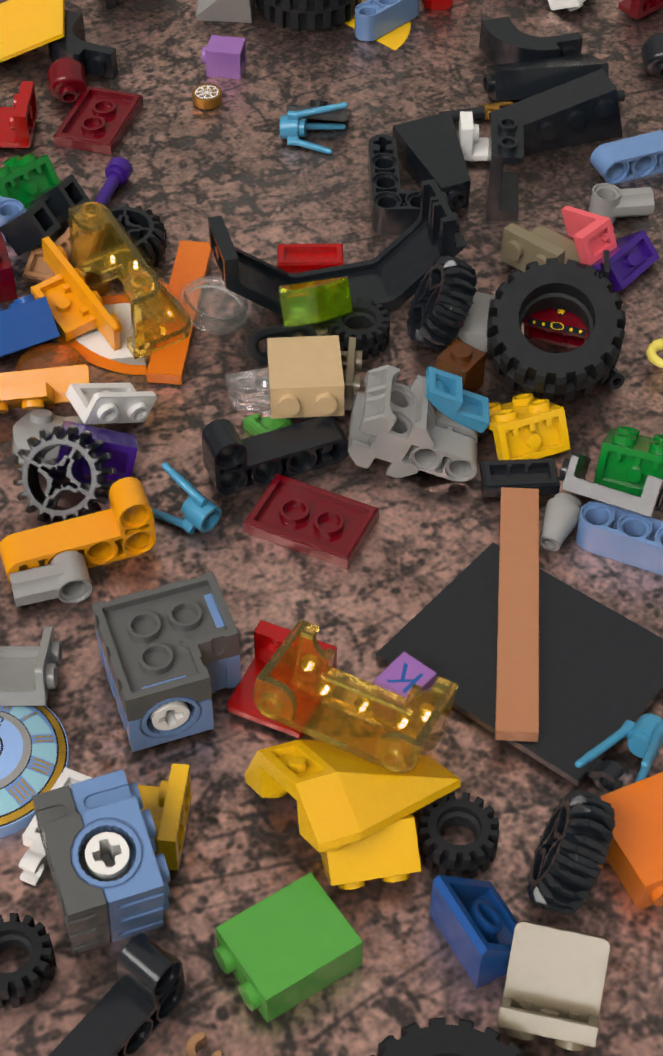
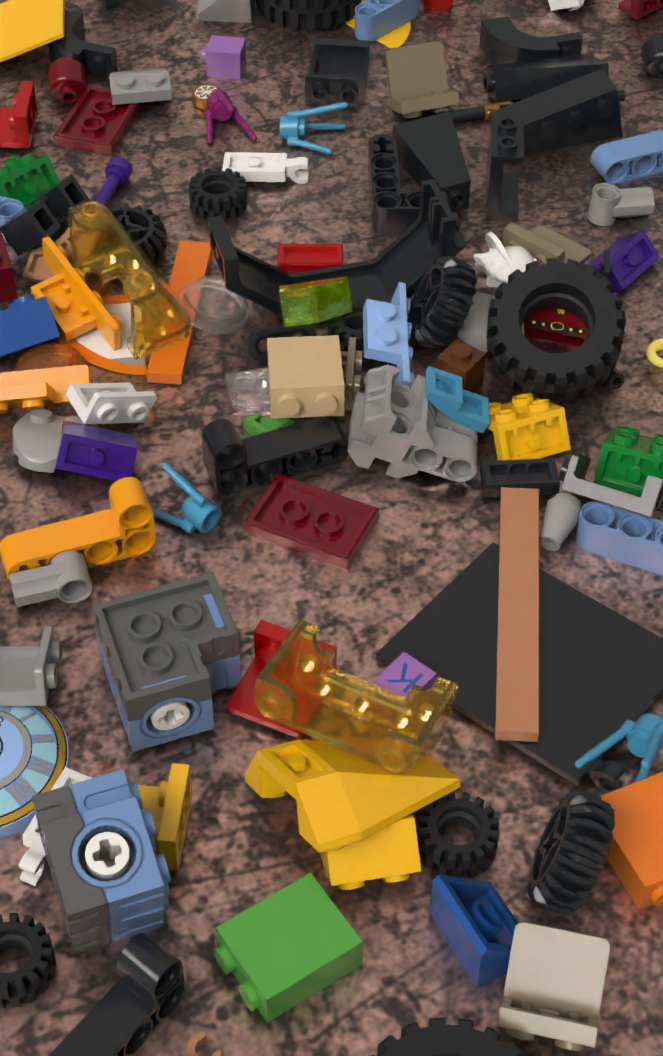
(73, 462): black gear -> none
(140, 86): none -> light grey slope
(218, 194): none -> black tyre
(221, 109): none -> magenta plant
(266, 167): none -> white plate
(338, 71): none -> black panel
(339, 115): black plate -> none
(388, 333): none -> light blue bracket
(419, 79): none -> dark tan bracket
(472, 146): white bracket -> none
(500, 260): none -> white hair
(590, 233): coral bracket -> none

